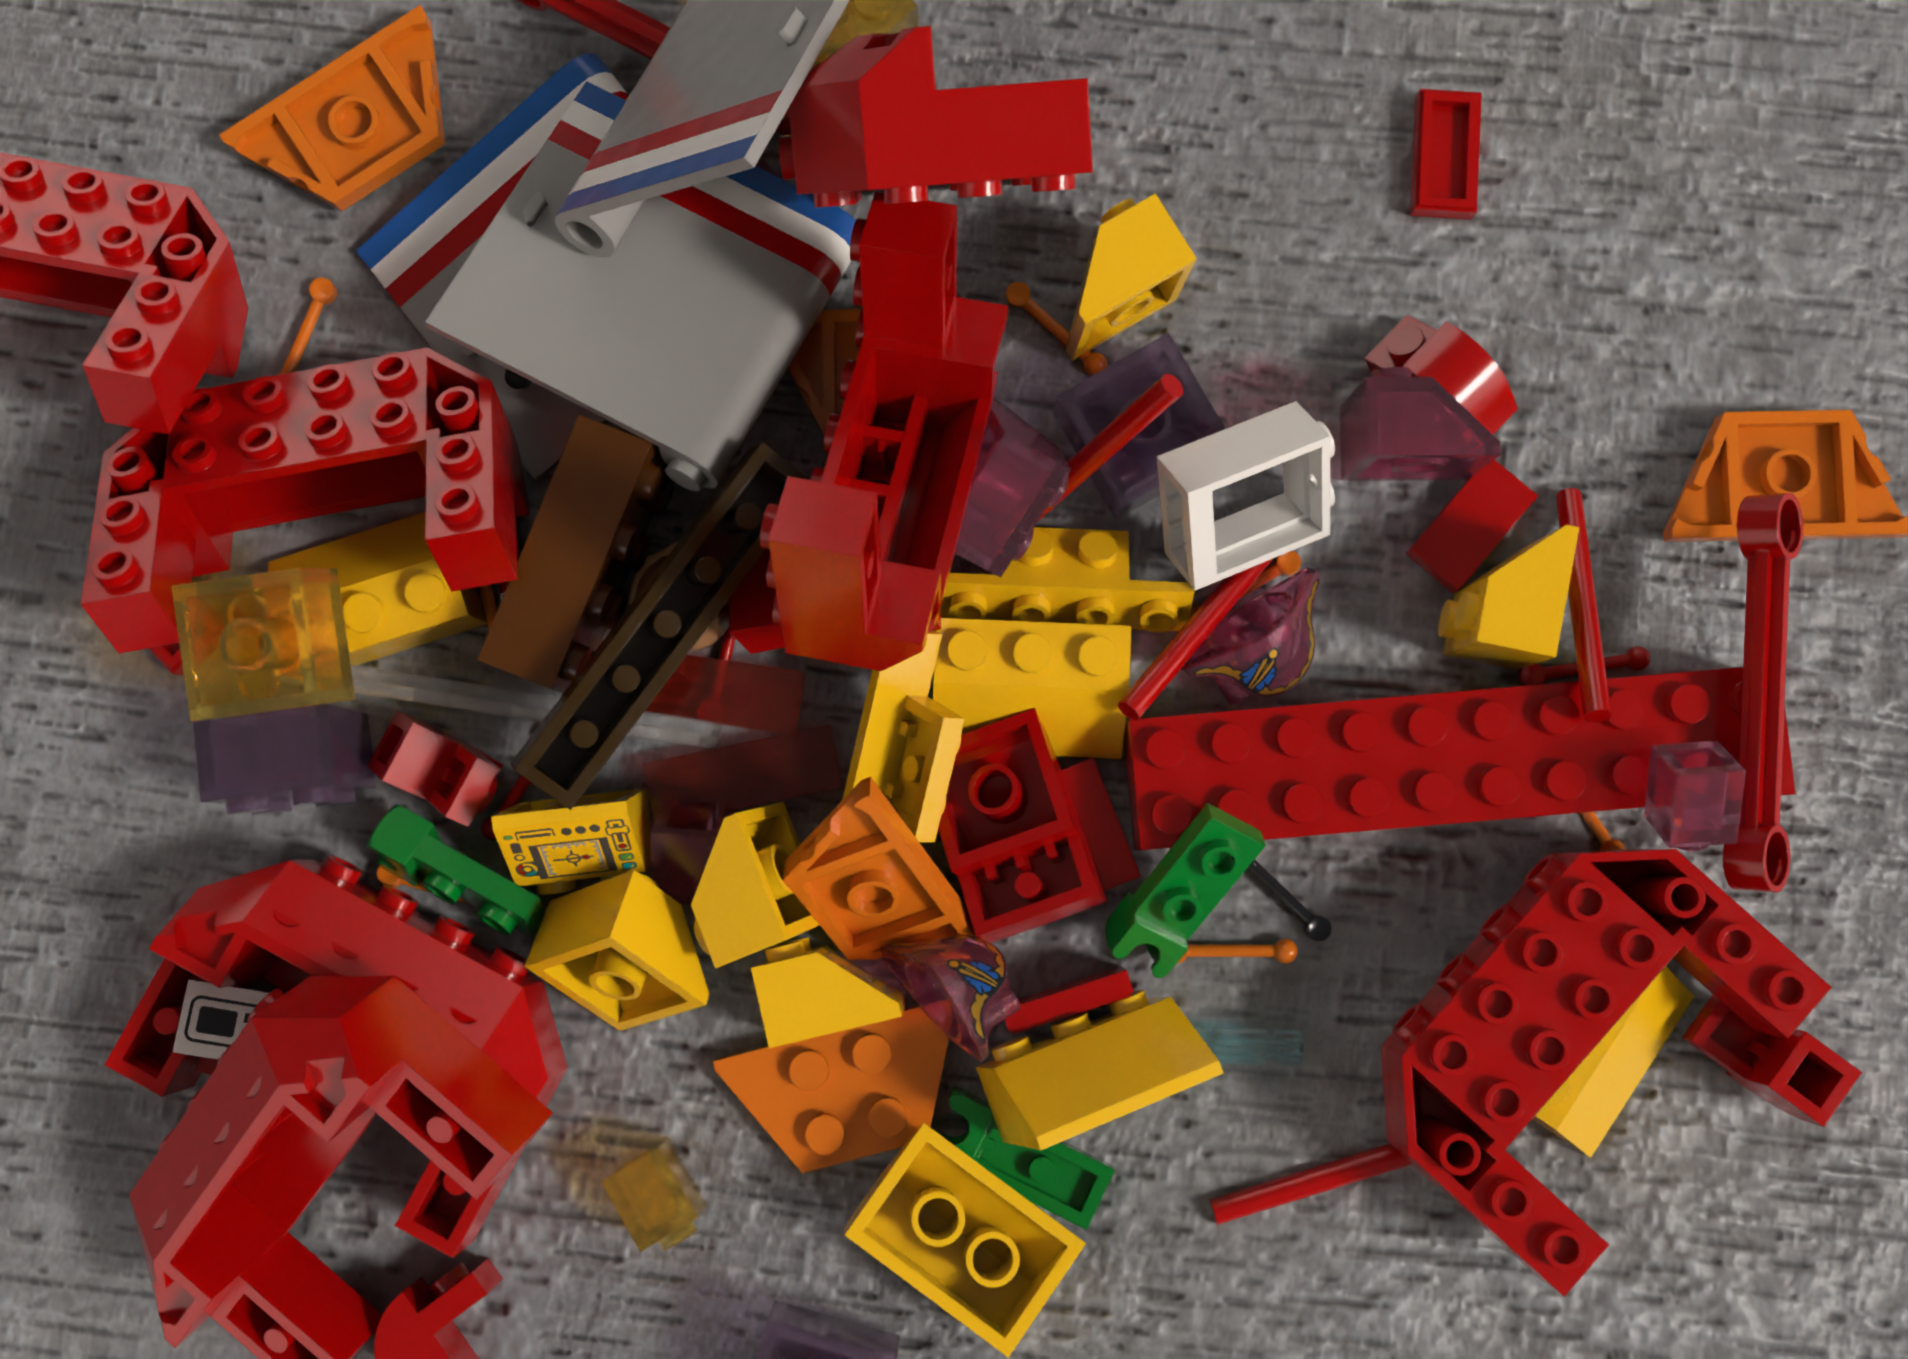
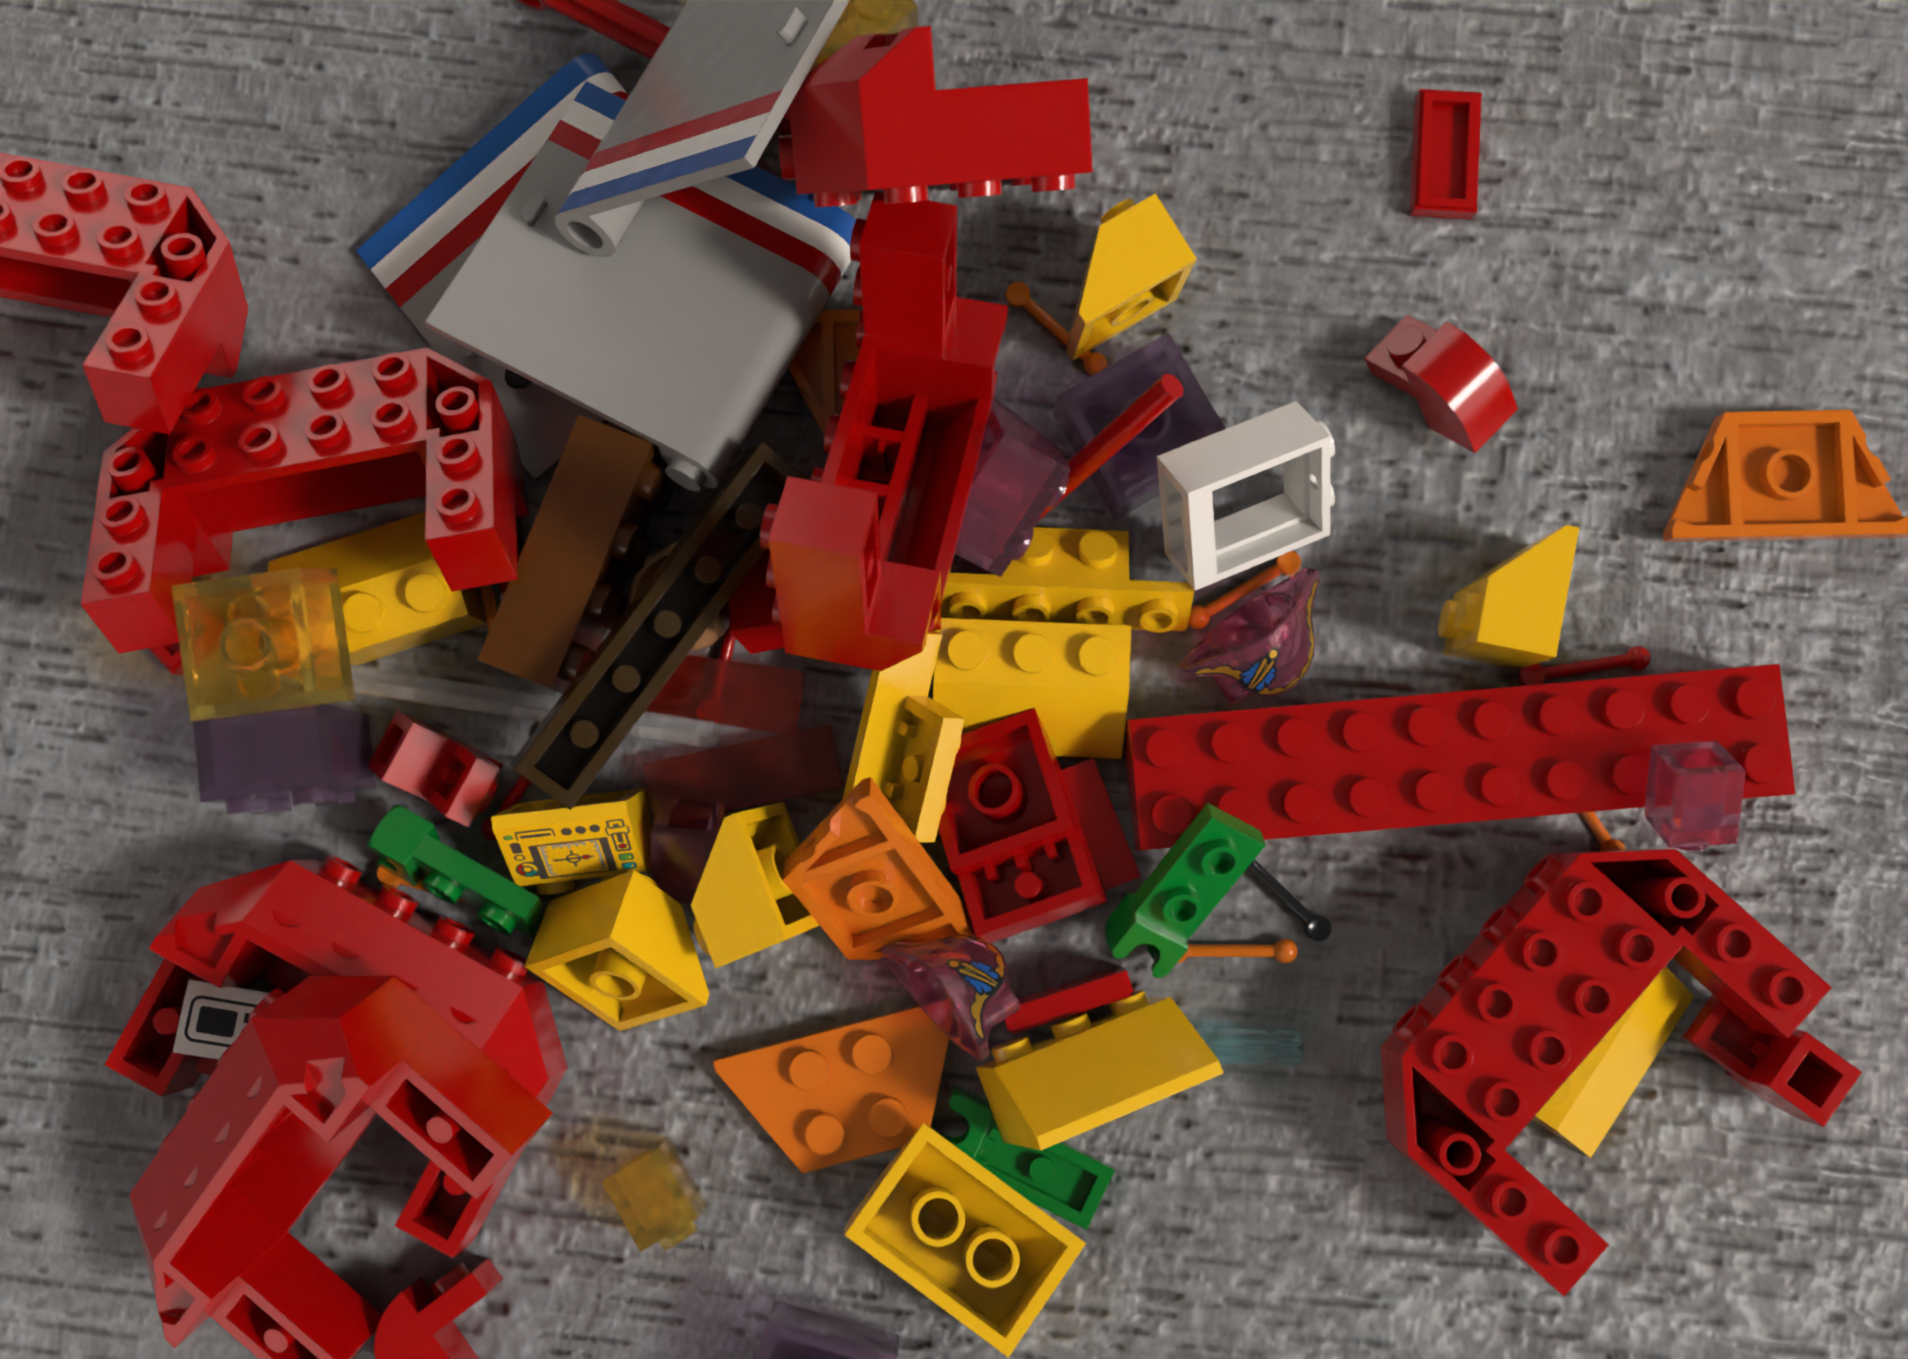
(323, 293): orange hinge -> none
(353, 118): orange wing -> none
(818, 993): yellow slope -> none
(1187, 642): red bar -> none
(1307, 1183): red bar -> none
(1410, 432): clear pink slope -> none
(1471, 525): red tile -> none
(1584, 613): red bar -> none
(1768, 538): red piece -> none

